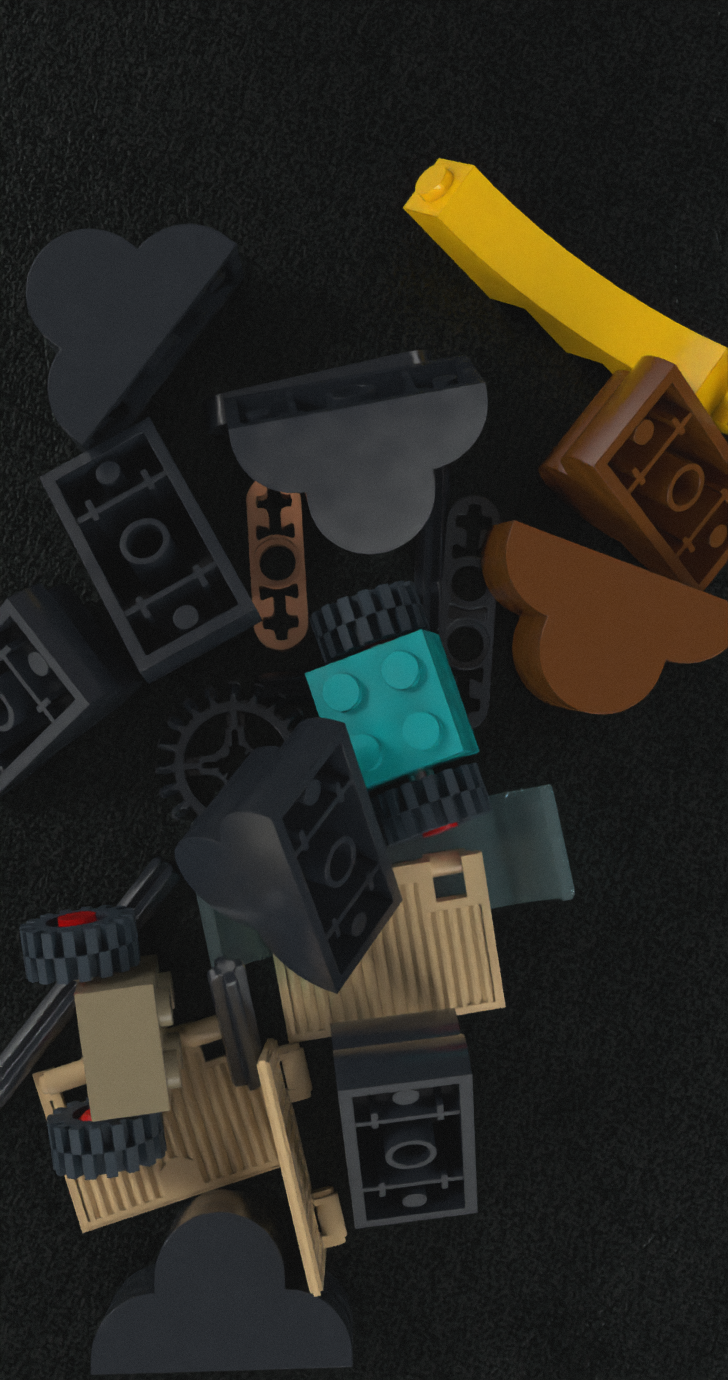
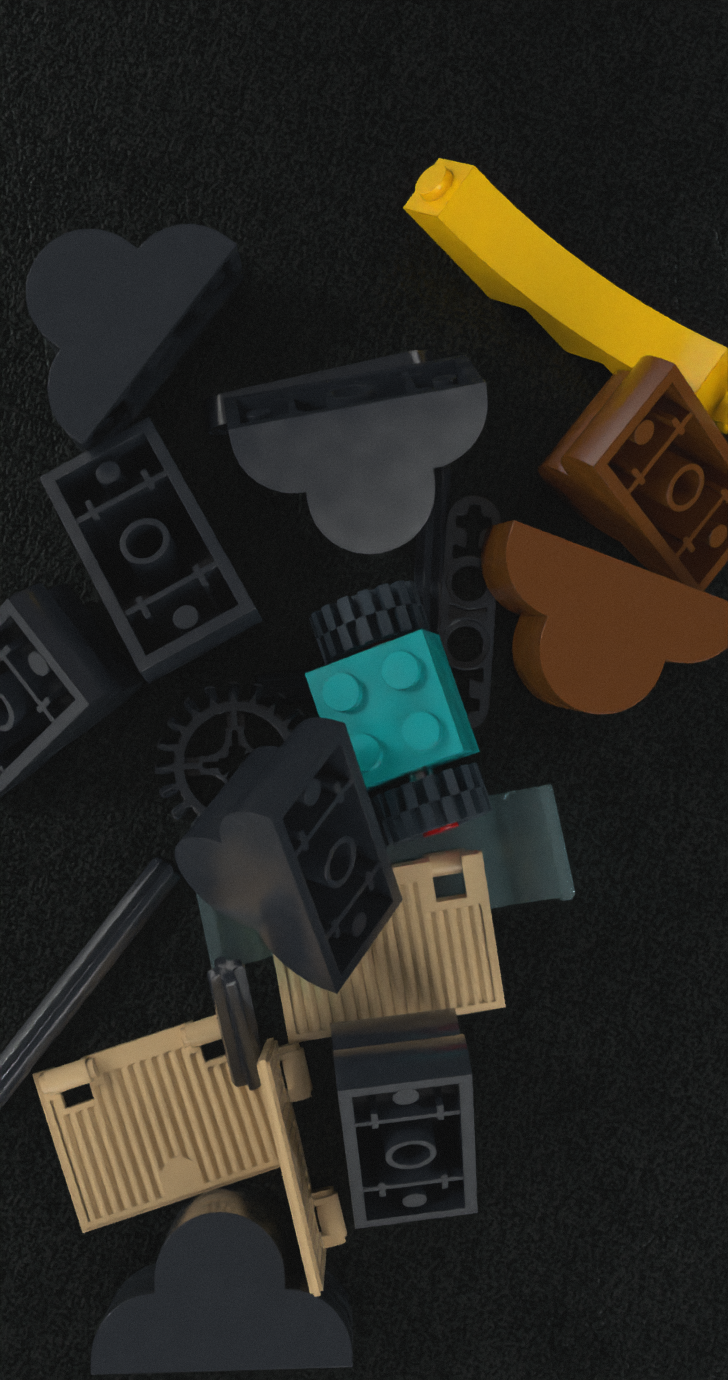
(123, 1038): brick -> none
(296, 607): nougat beam -> none

